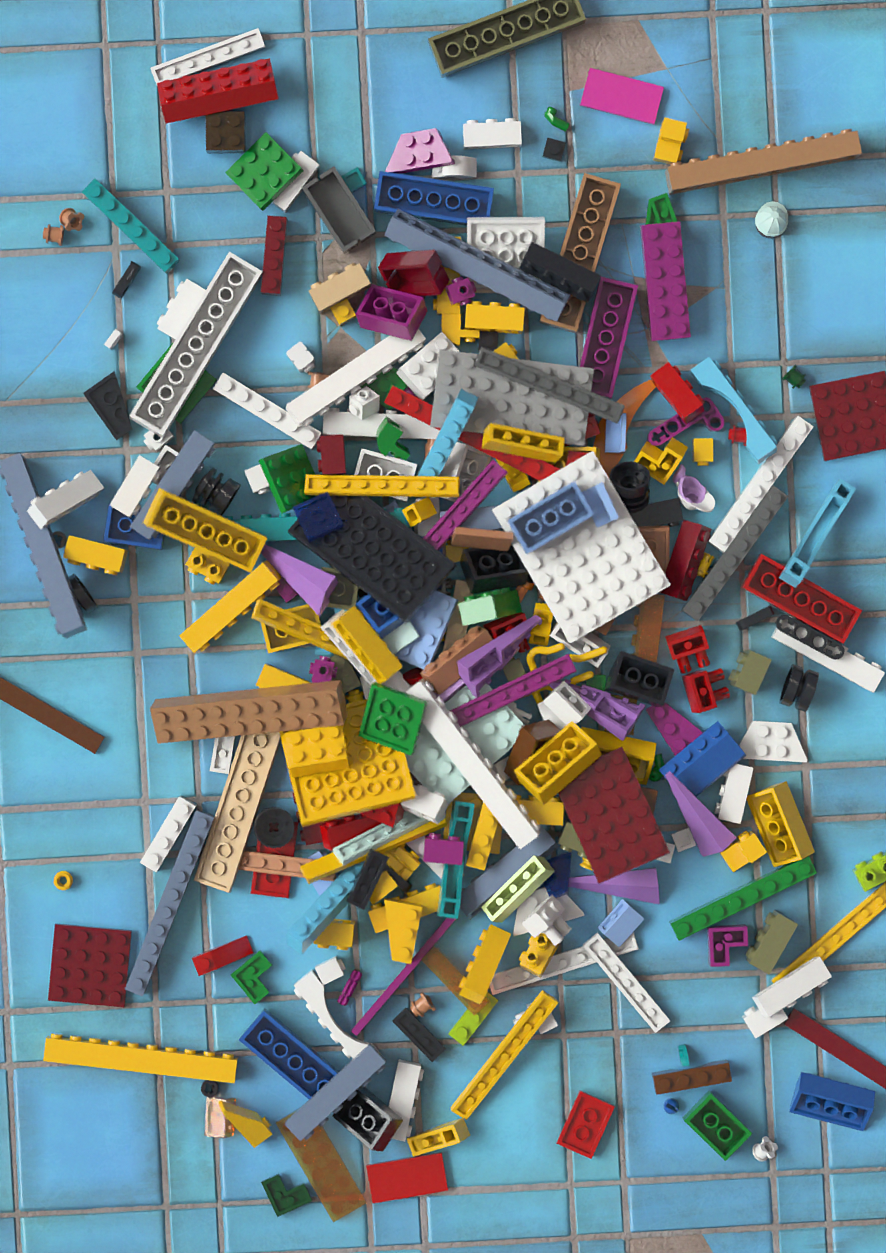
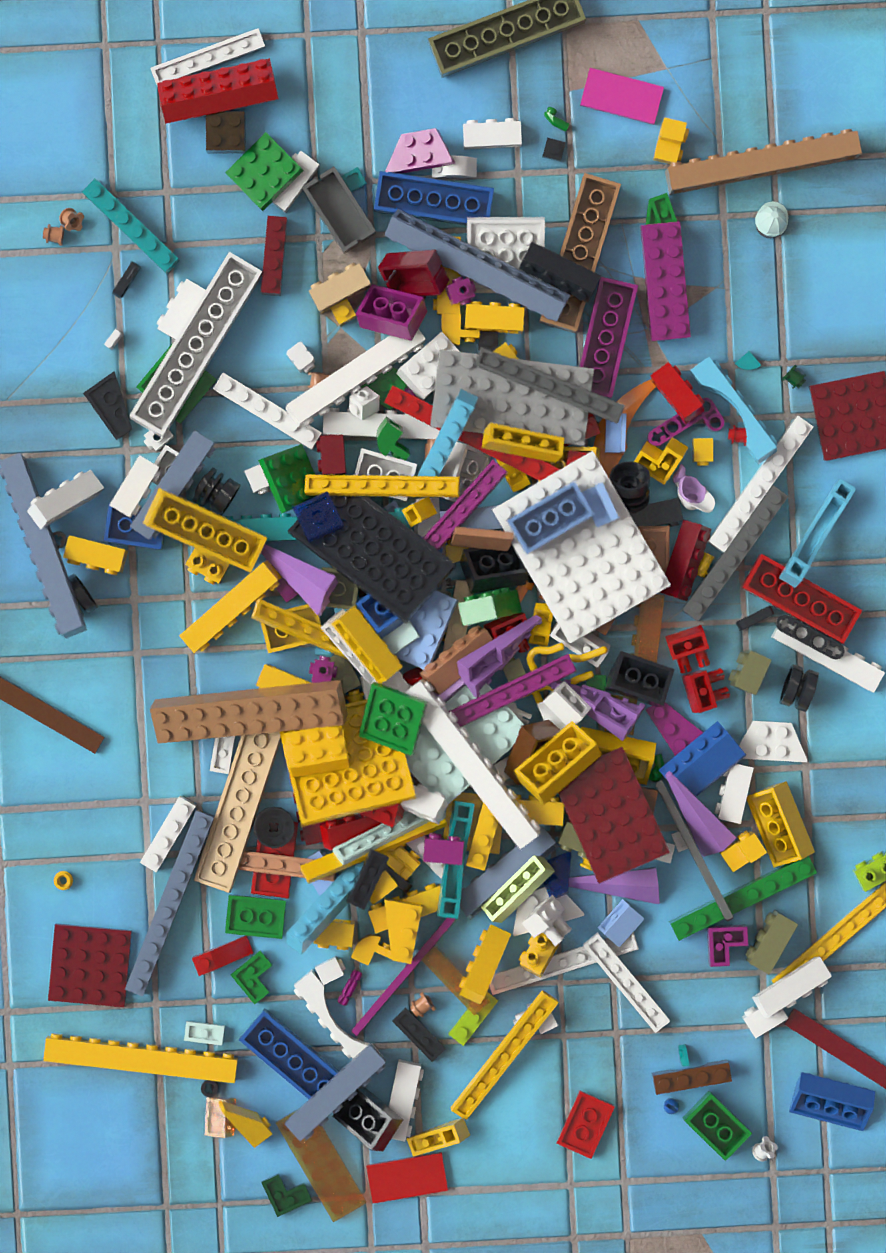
(204, 1033): none -> light aqua plate
(255, 916): none -> green plate
(367, 946): none -> yellow brick
(694, 851): none -> dark grey tile
(748, 362): none -> teal tile

